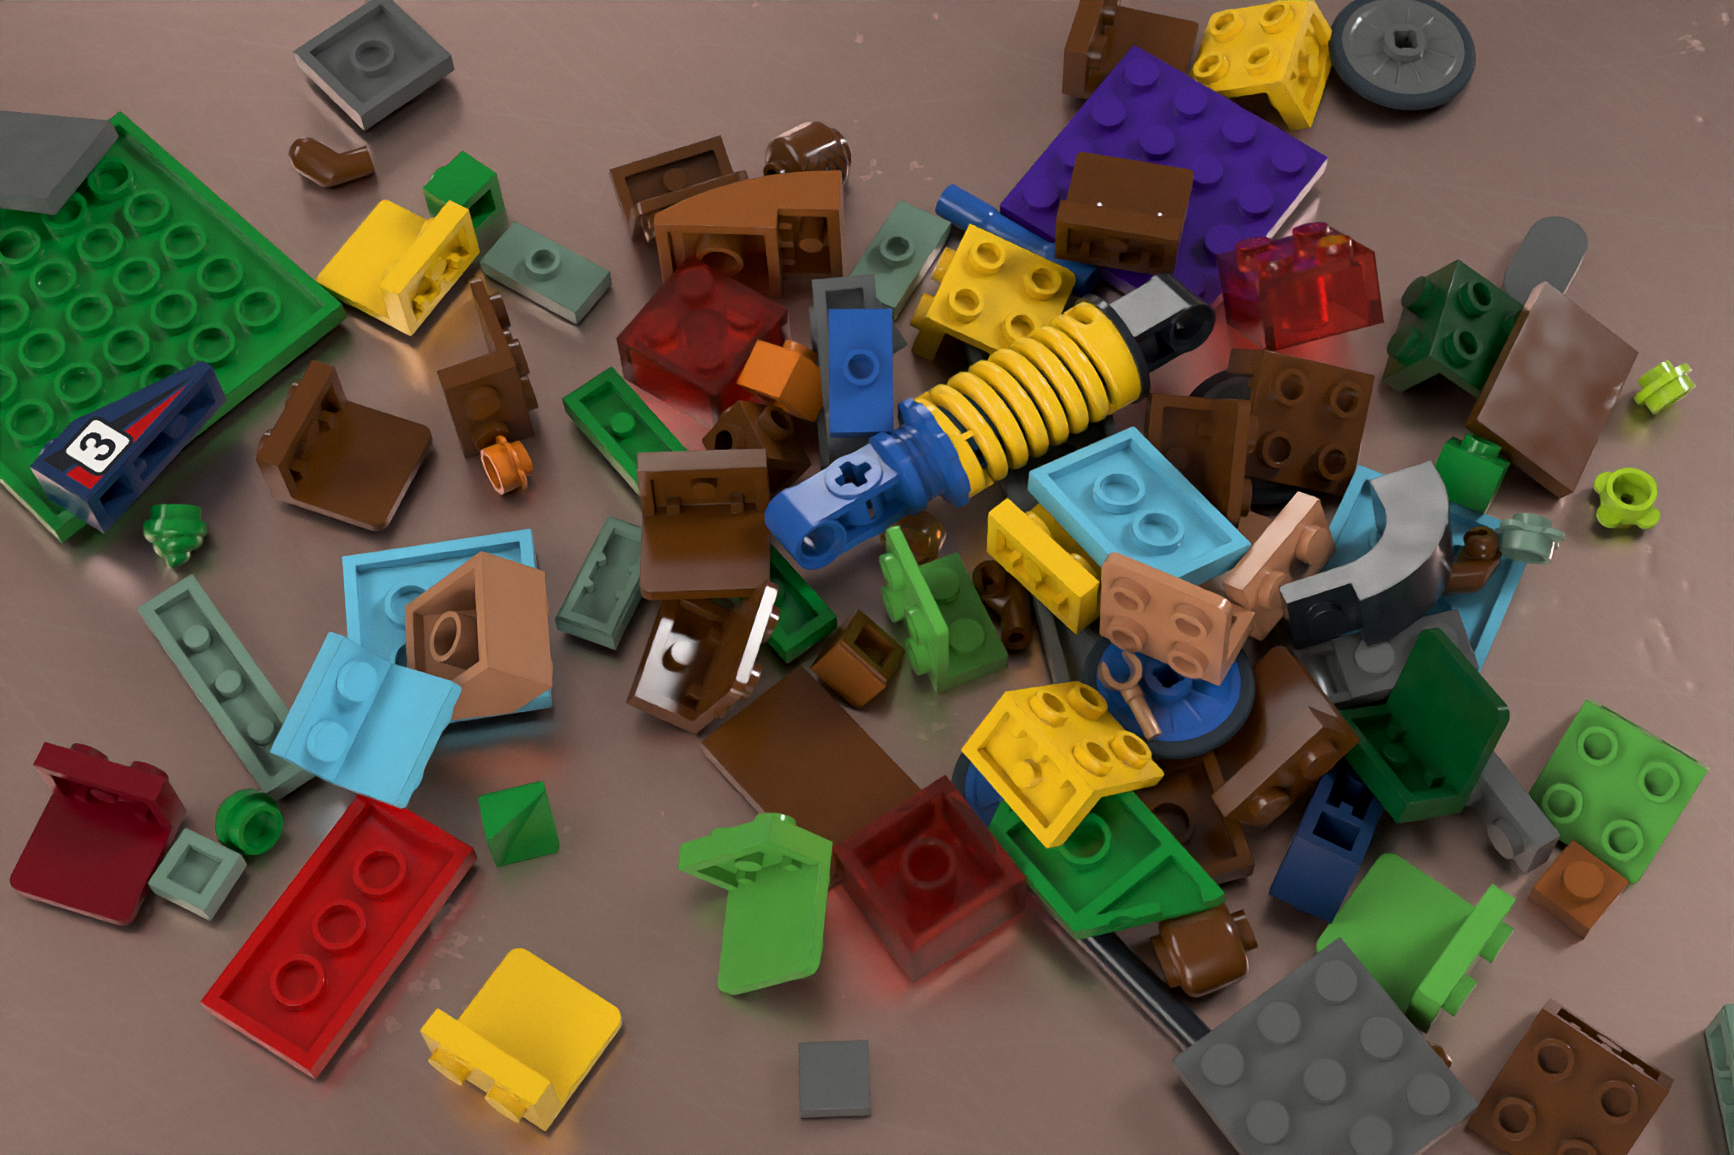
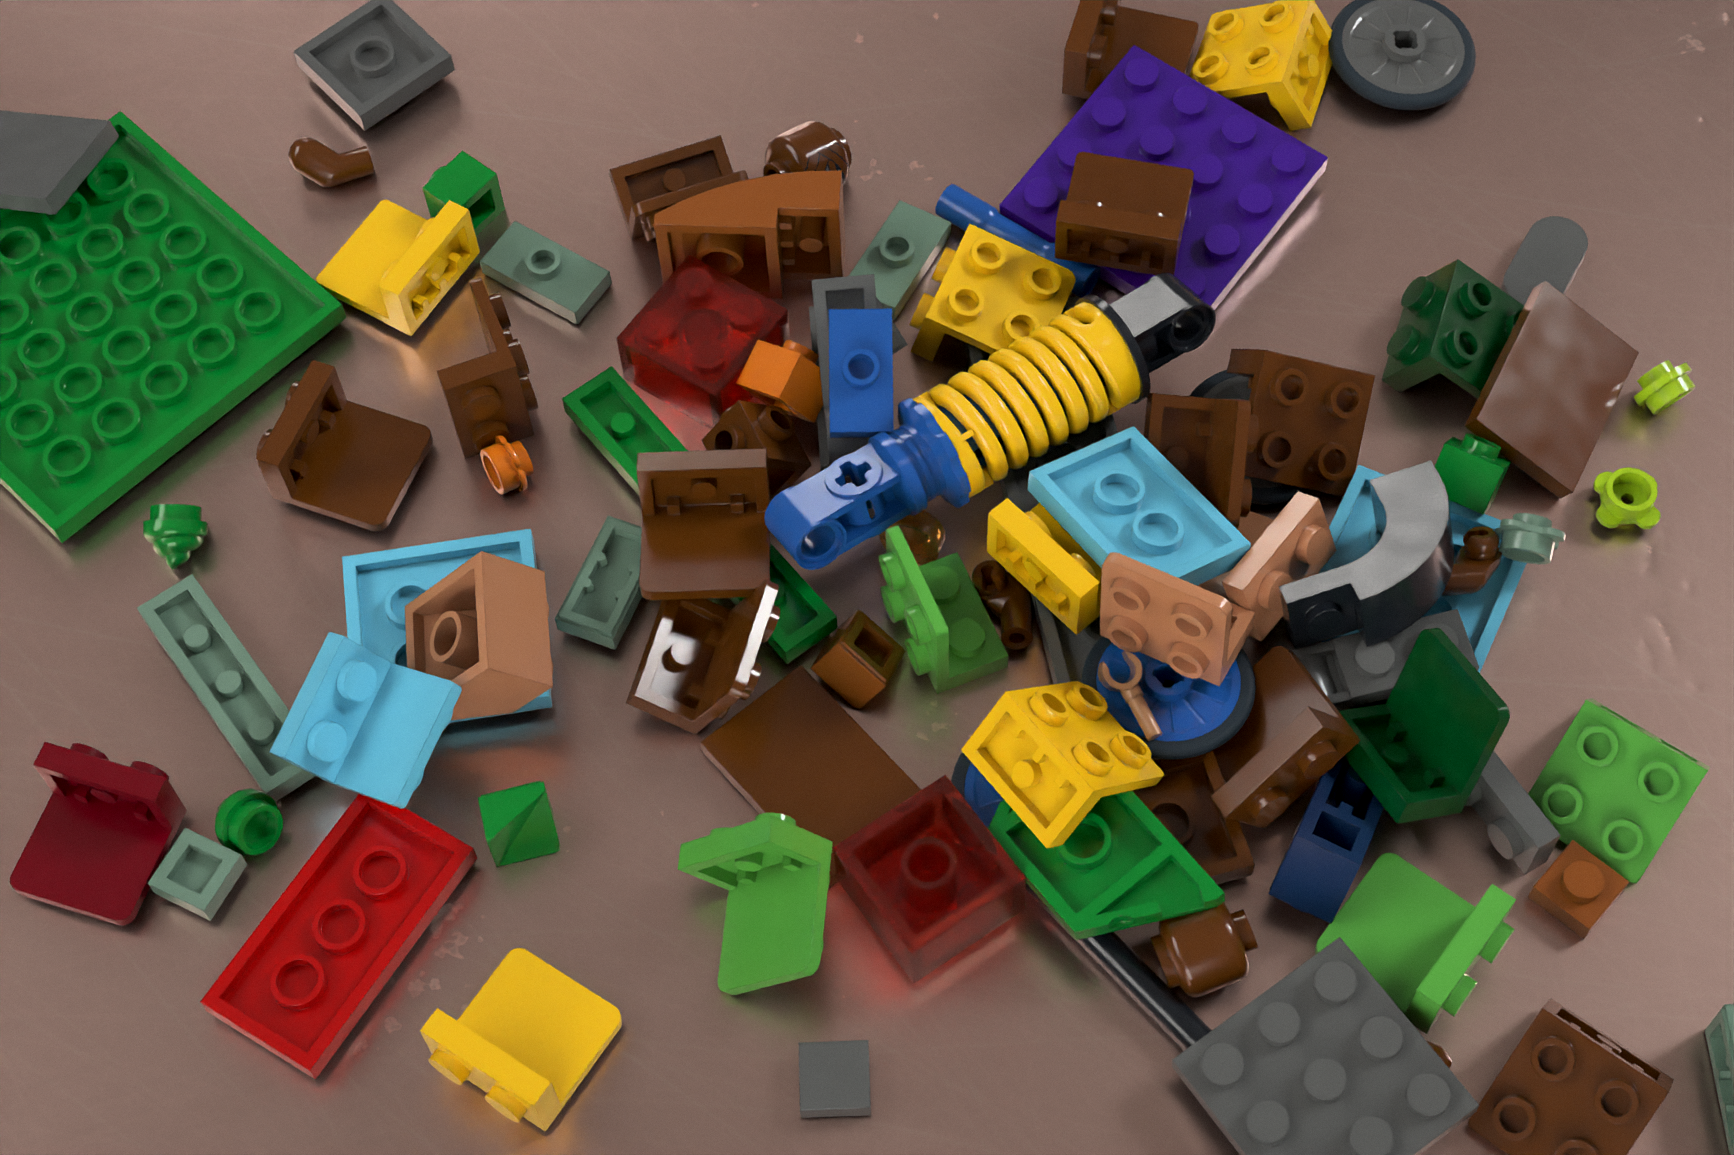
(121, 448): dark blue slope -> none
(1299, 287): clear red brick -> none

